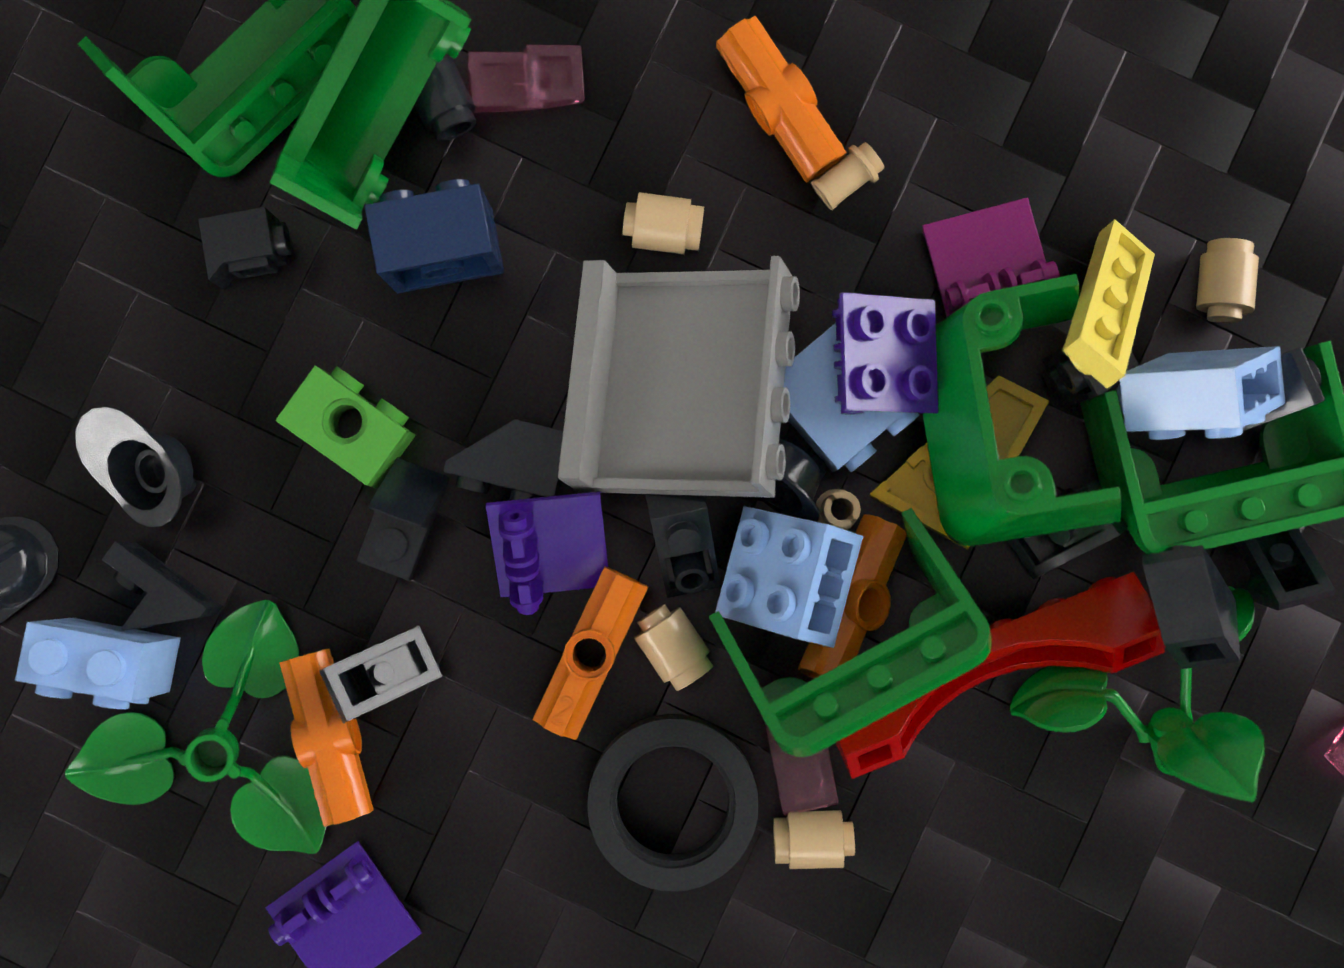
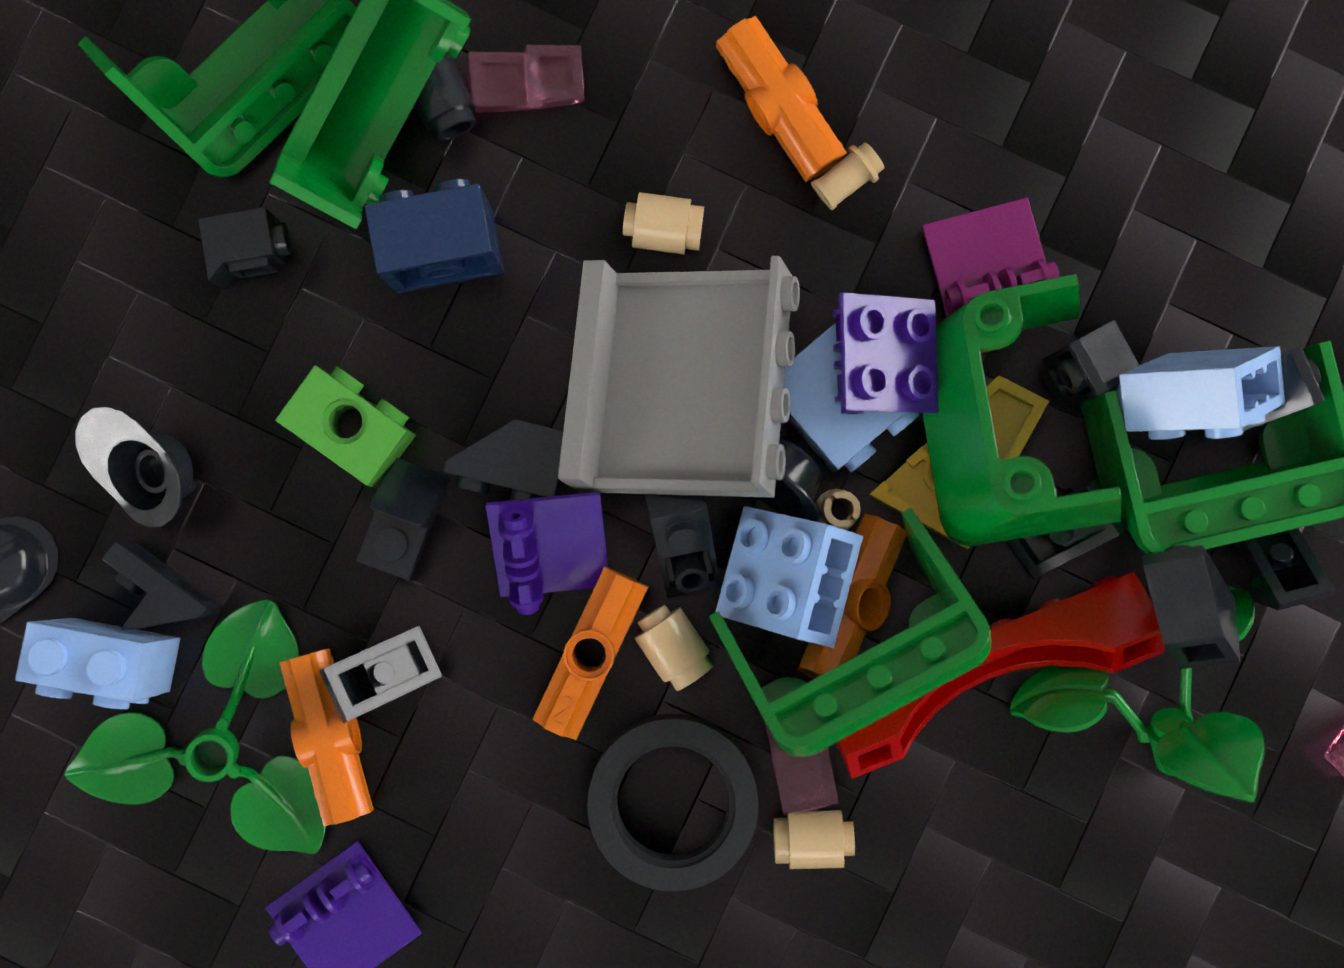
(1109, 305): light yellow plate -> none
(1227, 280): tan brick -> none

